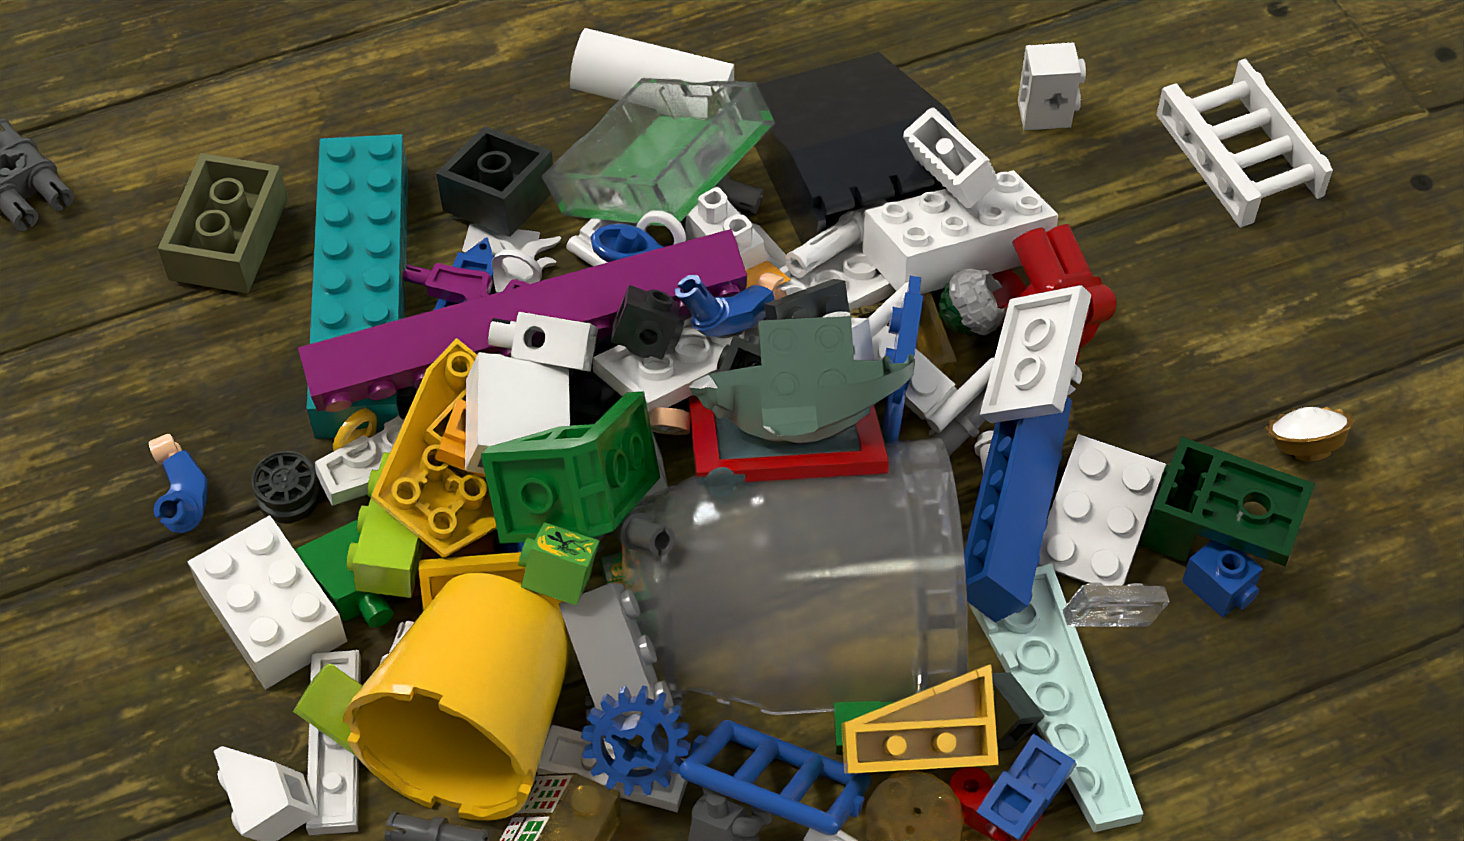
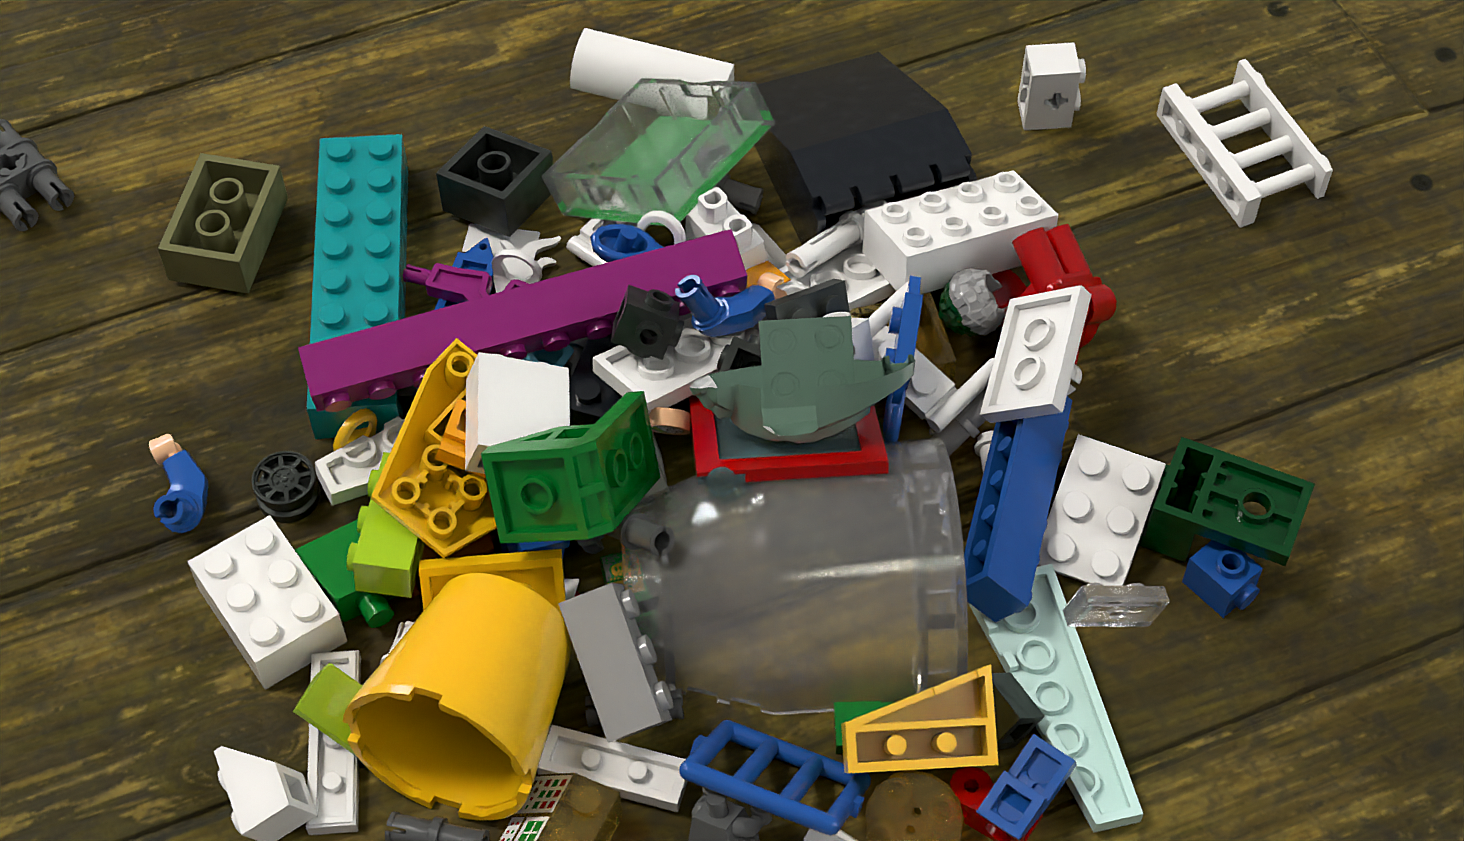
(558, 563): bright green brick -> none
(565, 345): white torso -> none
(620, 729): blue gear -> none
(950, 157): white brick -> none
(1310, 432): piece -> none

